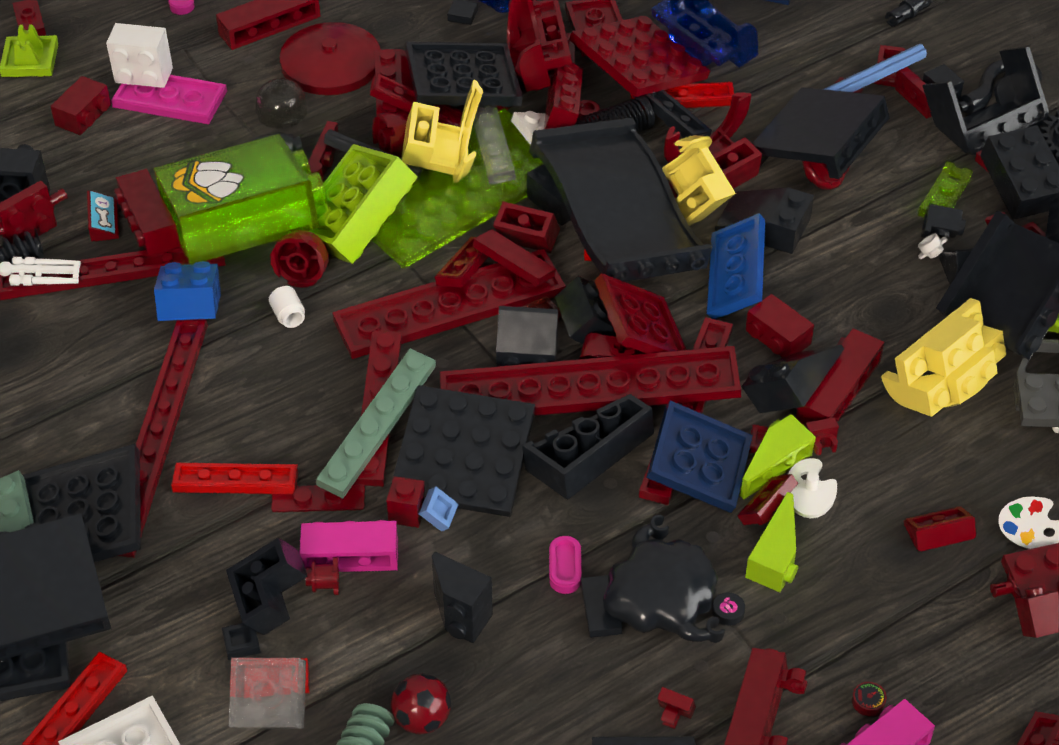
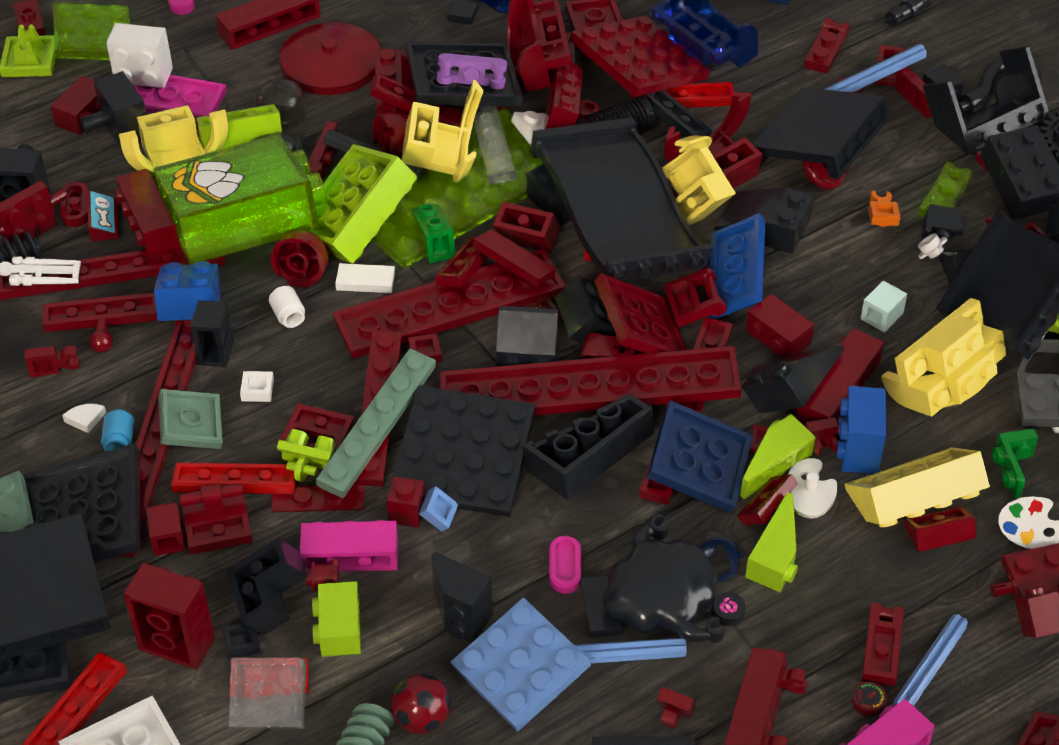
(48, 361): none -> dark red plate
(74, 209): none -> dark red plate
(84, 416): none -> white tile
(85, 28): none -> clear neon green plate
(99, 314): none -> dark red plate
(117, 430): none -> dark azure brick
(118, 107): none -> black brick
(165, 529): none -> dark red brick
(169, 615): none -> dark red brick
(171, 138): none -> light yellow piece
(190, 419): none -> sand green tile
(212, 333): none -> black piece
(215, 518): none -> dark red plate
(243, 125): none -> lime brick
(257, 386): none -> white plate
(305, 459): none -> lime hips
(319, 423): none -> dark red plate
(338, 619): none -> lime brick
(365, 278): none -> white tile
(426, 345): none -> dark red plate
(436, 232): none -> green bracket
(471, 69): none -> medium lavender plate
(520, 664): none -> medium blue plate
(634, 650): none -> medium blue axle
(685, 299): none -> dark red plate
(730, 549): none -> dark blue piece
(826, 46): none -> dark red plate
(862, 429): none -> blue brick
(882, 644): none -> dark red plate
(883, 211): none -> orange plate
(883, 306): none -> light aqua brick
(919, 485): none -> light yellow slope
(932, 660): none -> medium blue axle
(1009, 449): none -> green bracket

